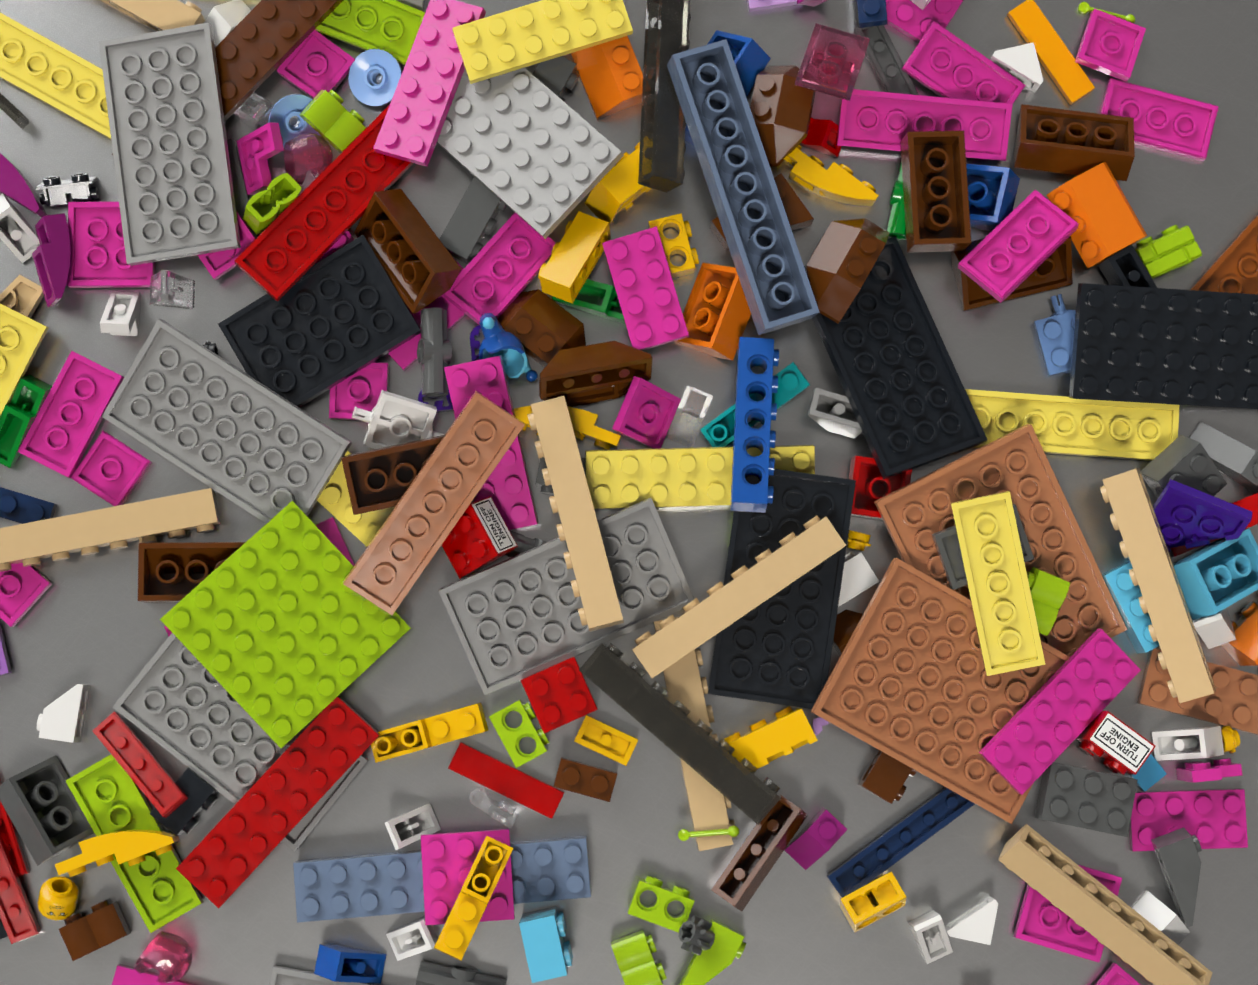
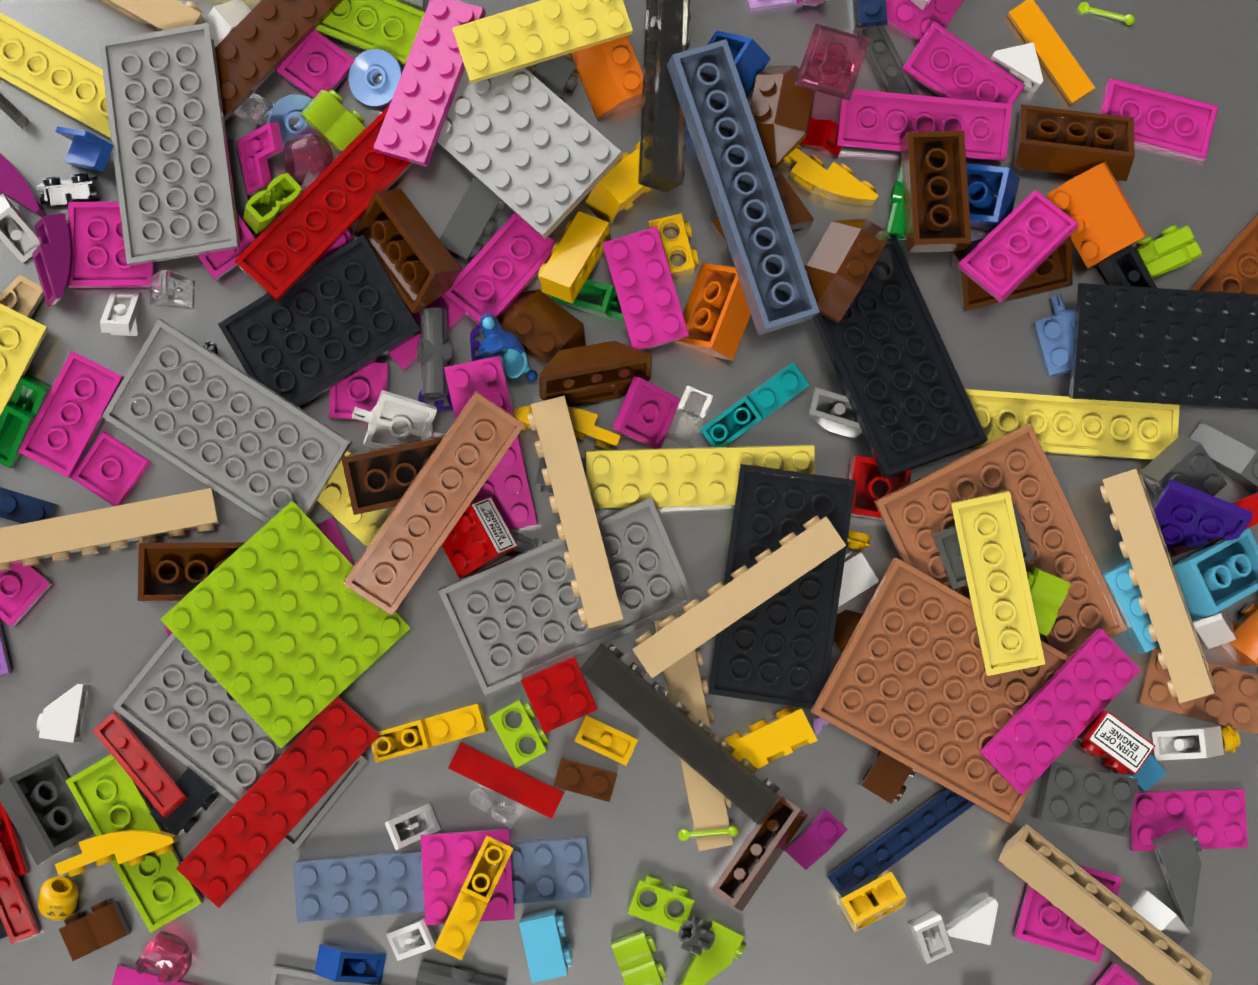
(86, 149): none -> blue panel
(744, 495): blue brick -> none
(1110, 45): dark pink plate -> none
(1203, 771): dark pink plate -> none

